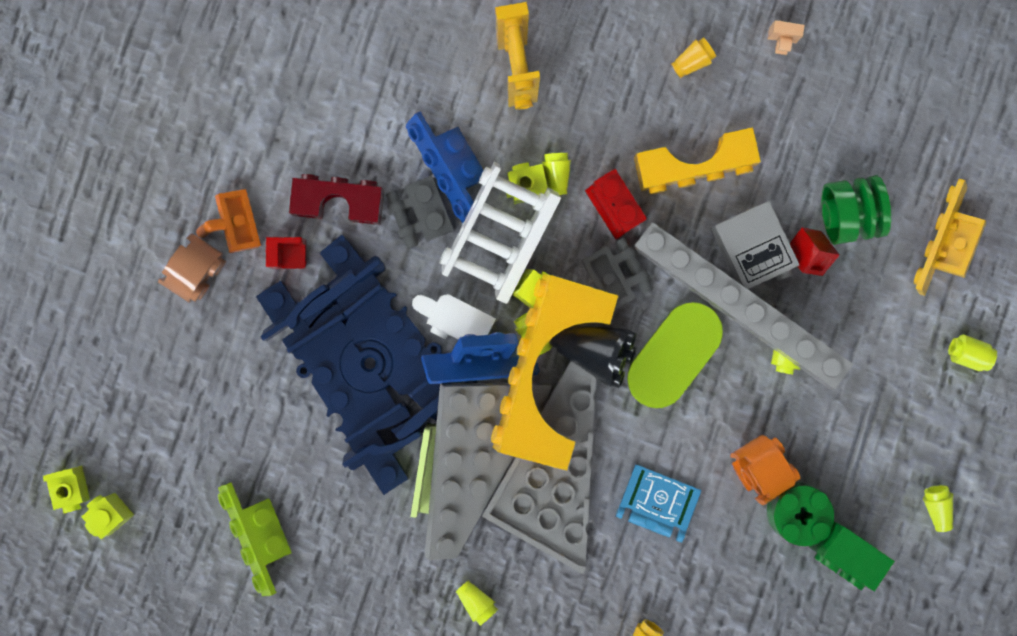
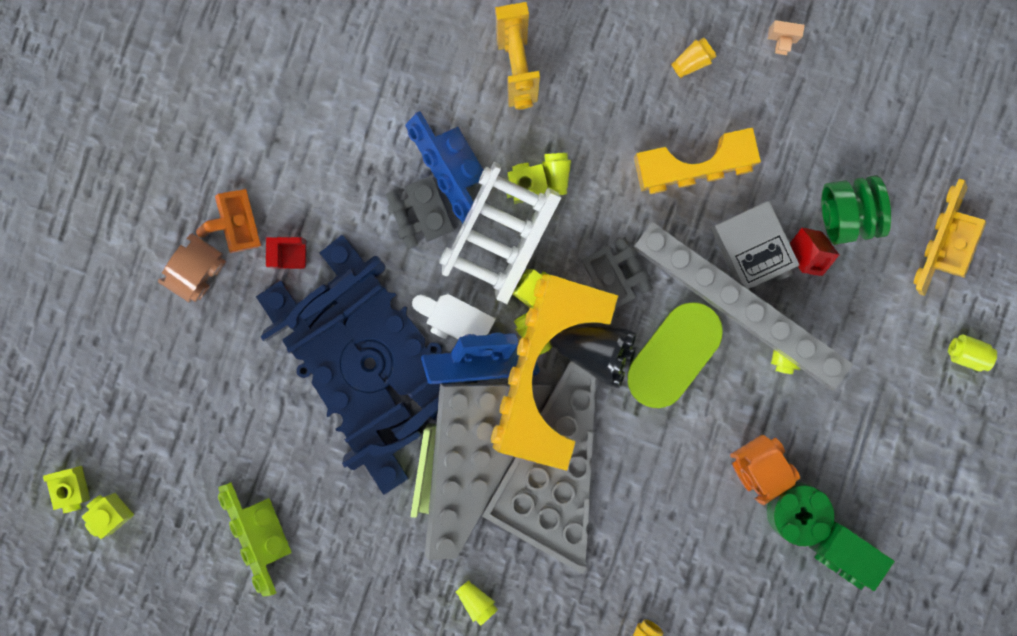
(311, 195): dark red arch -> none
(615, 204): red window -> none
(658, 502): dark azure piece -> none
(940, 507): neon yellow cone -> none

